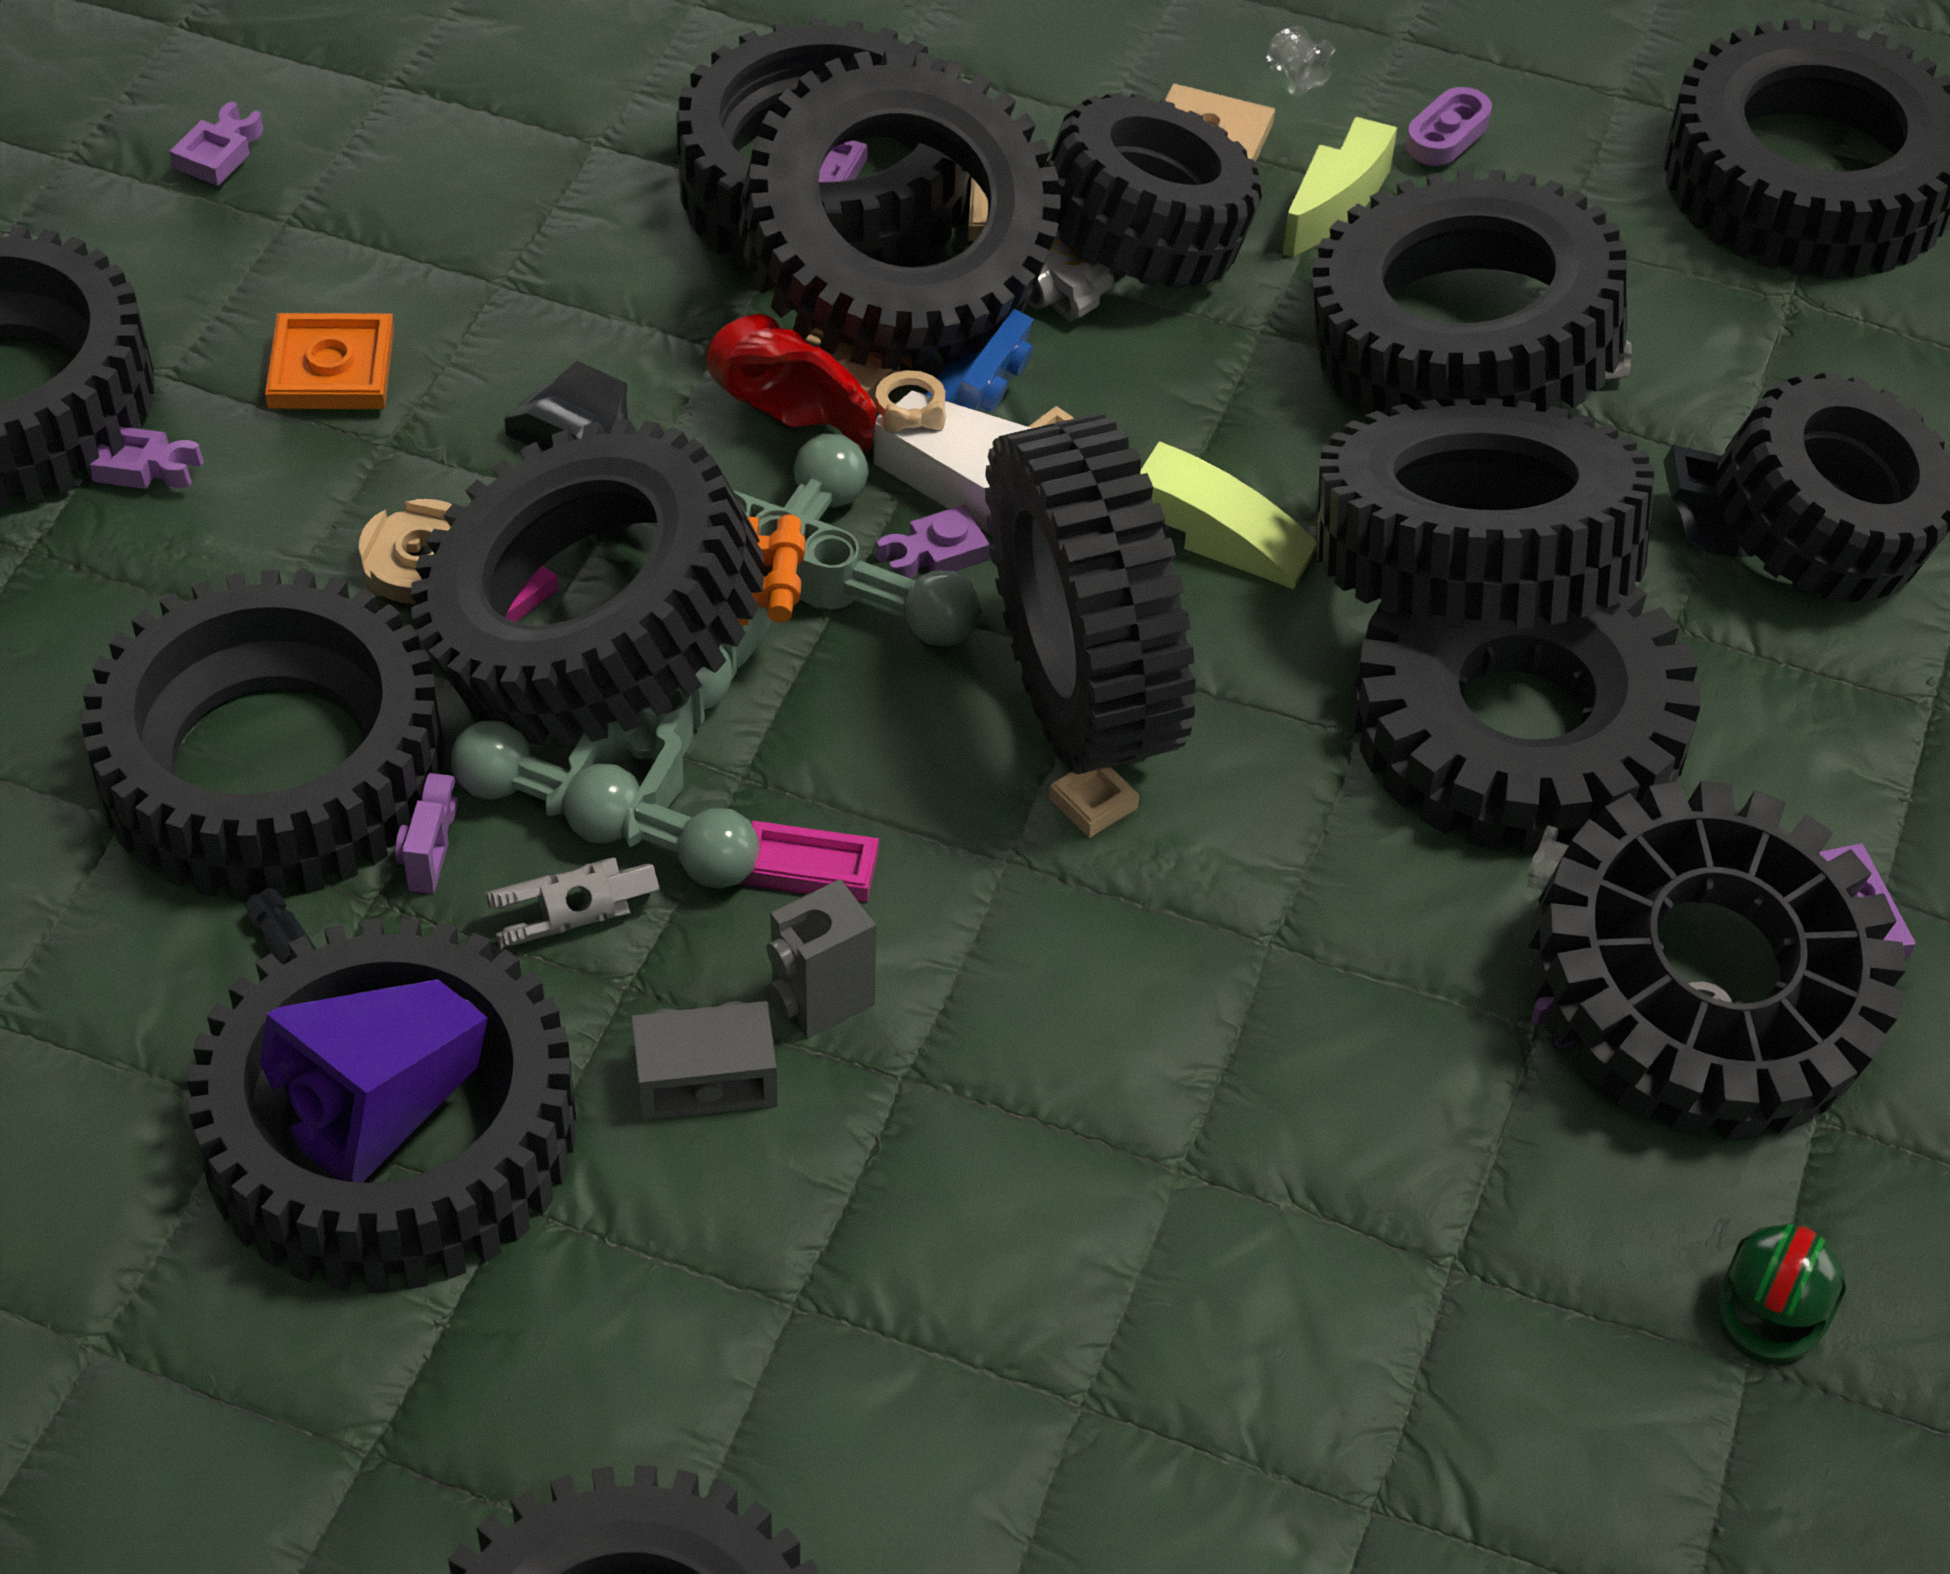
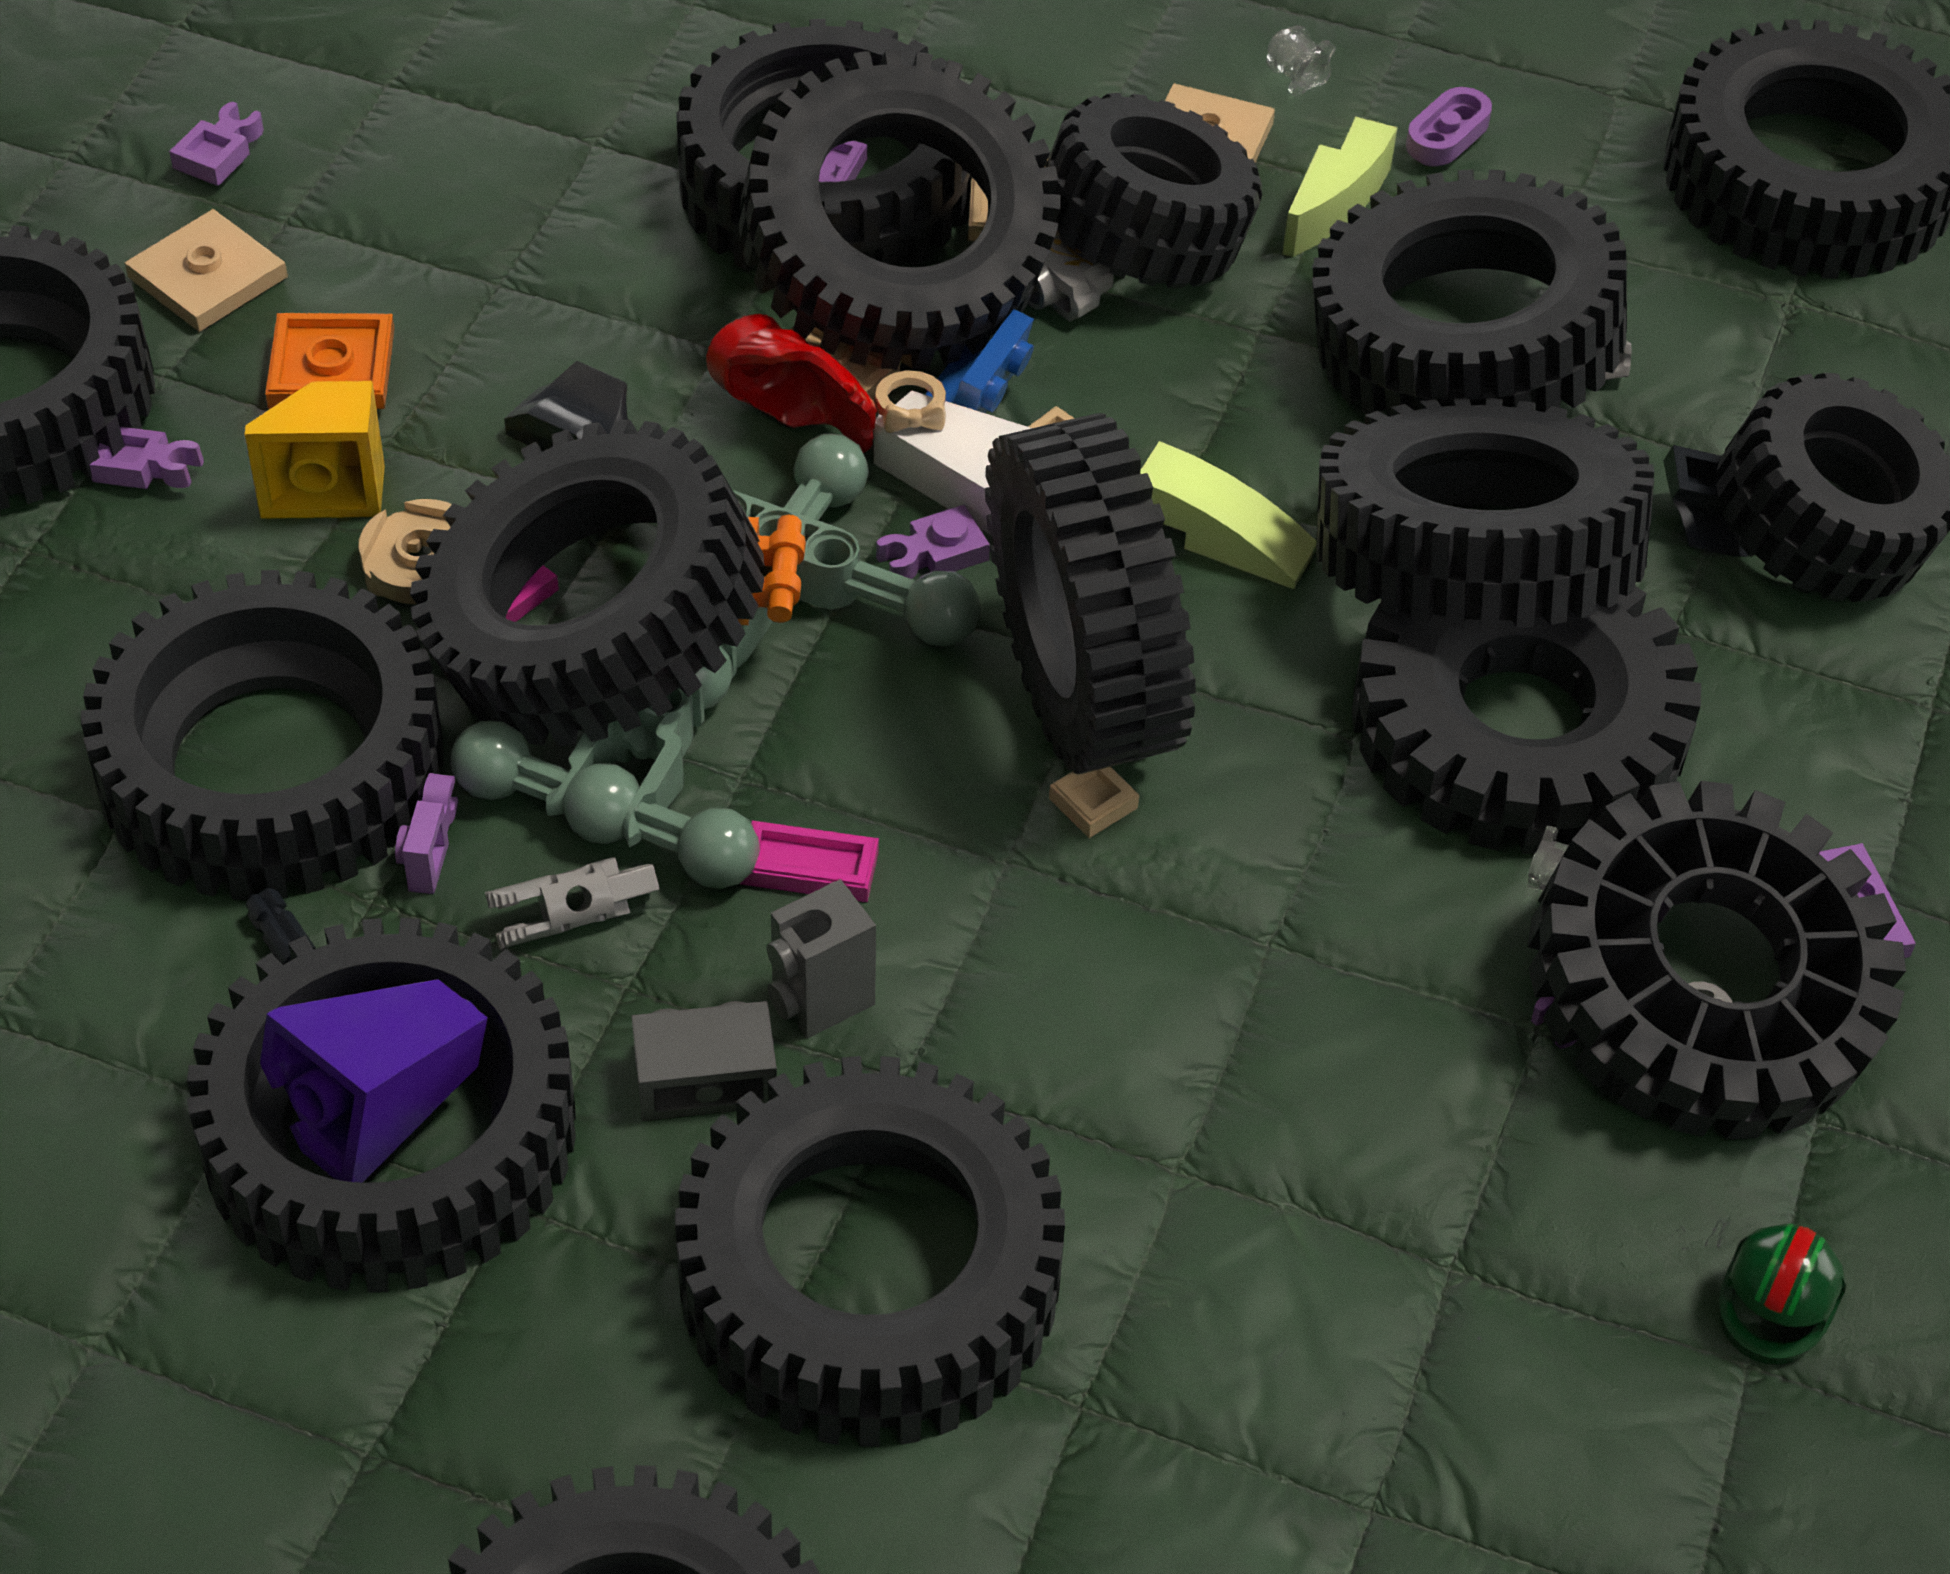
(206, 270): none -> tan plate
(318, 453): none -> yellow slope
(859, 1365): none -> black tyre

